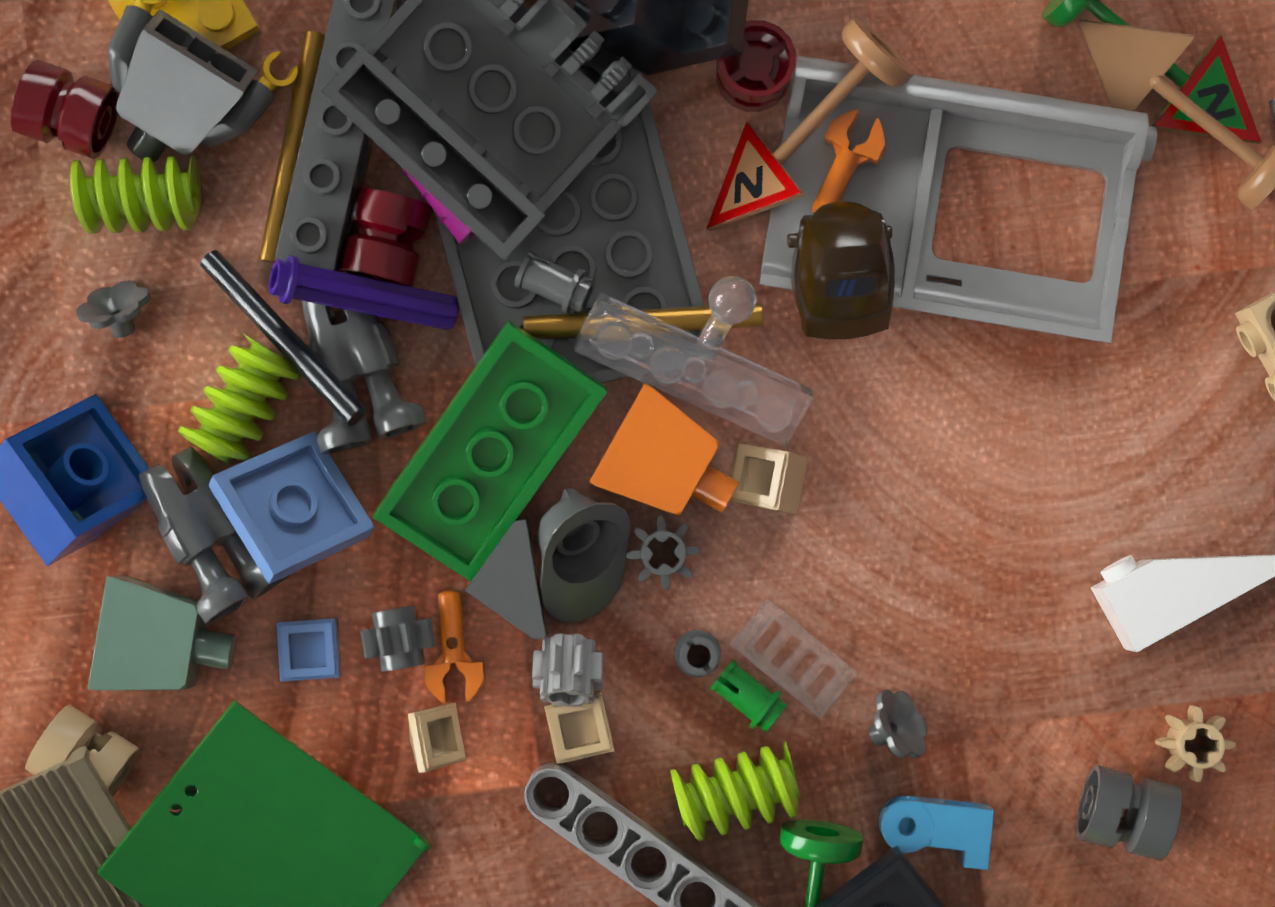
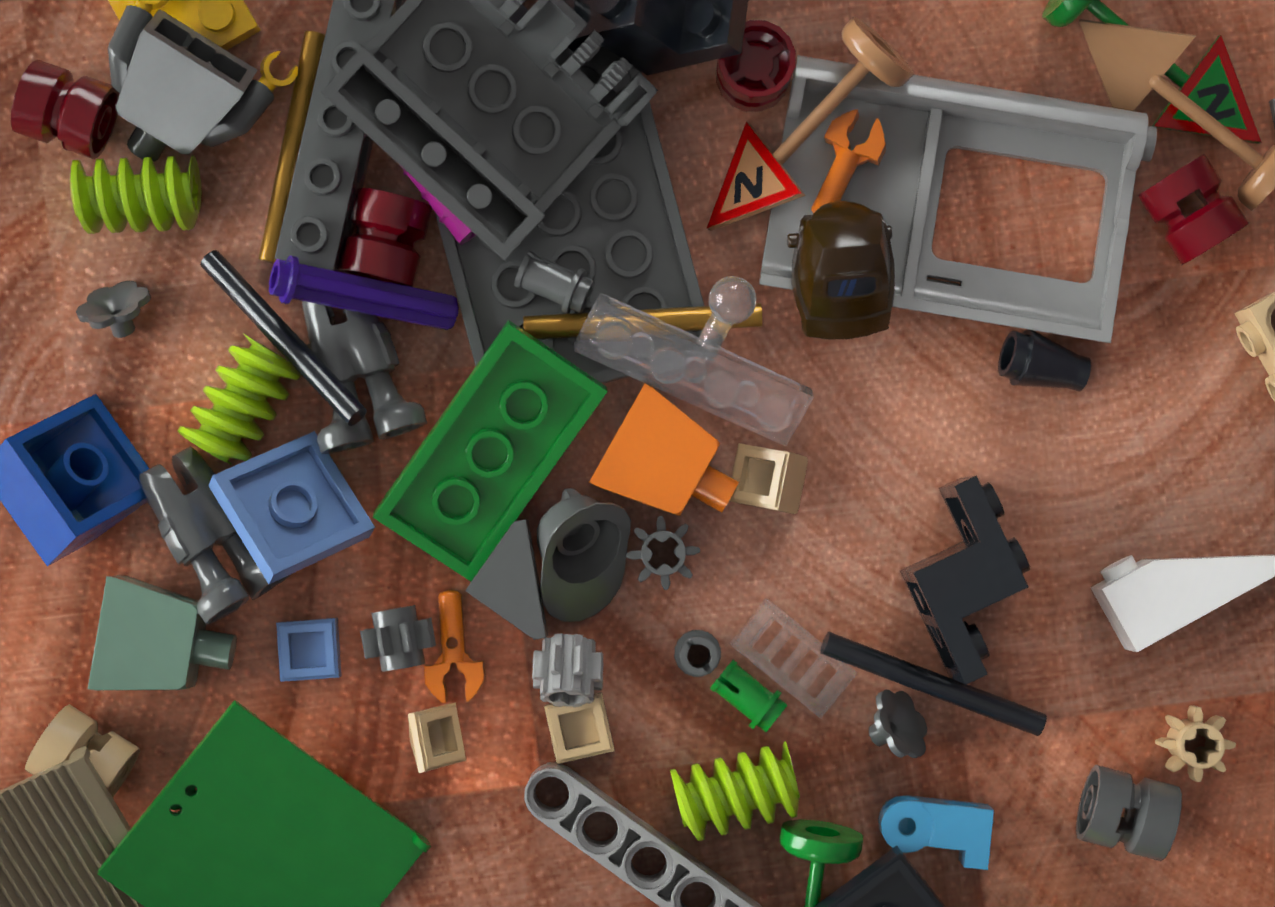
(933, 684): none -> black bar
(966, 577): none -> black bracket
(1040, 362): none -> black cone
(1206, 226): none -> dark red wheel

